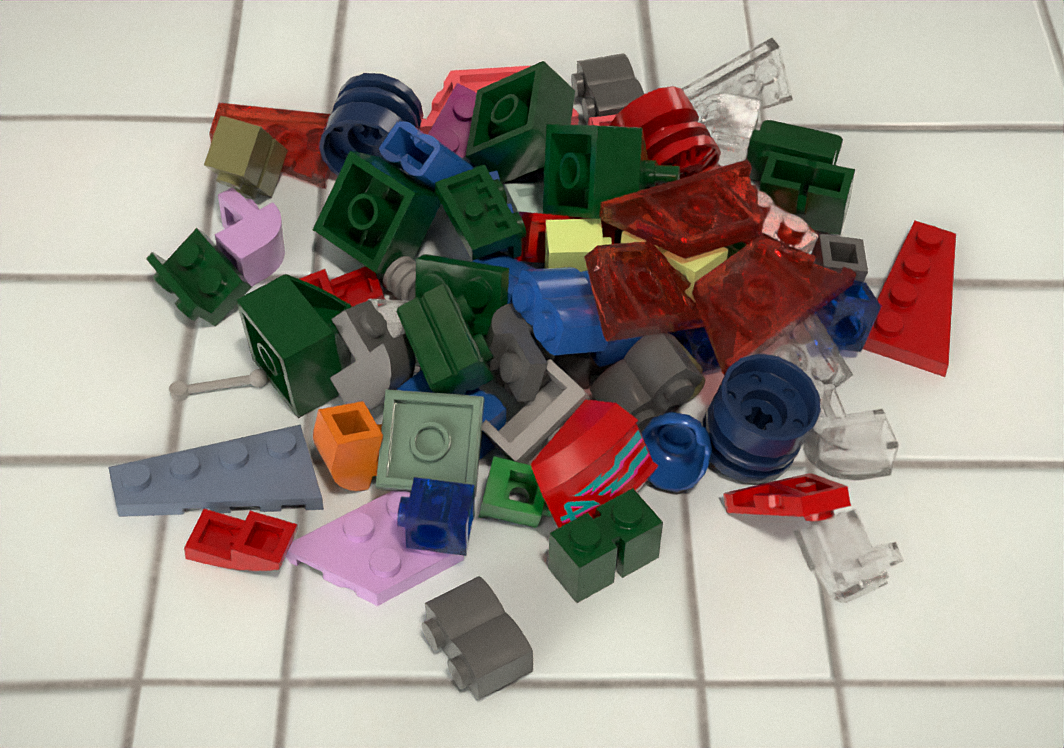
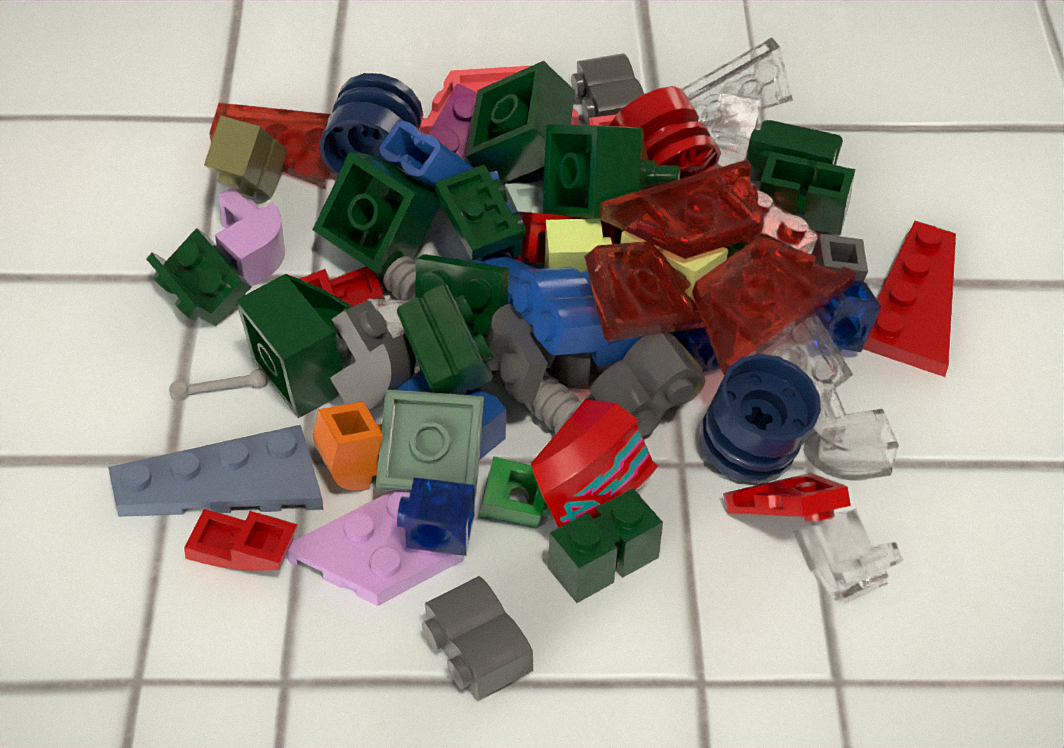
(539, 419): light grey panel -> none
(679, 448): blue hair -> none

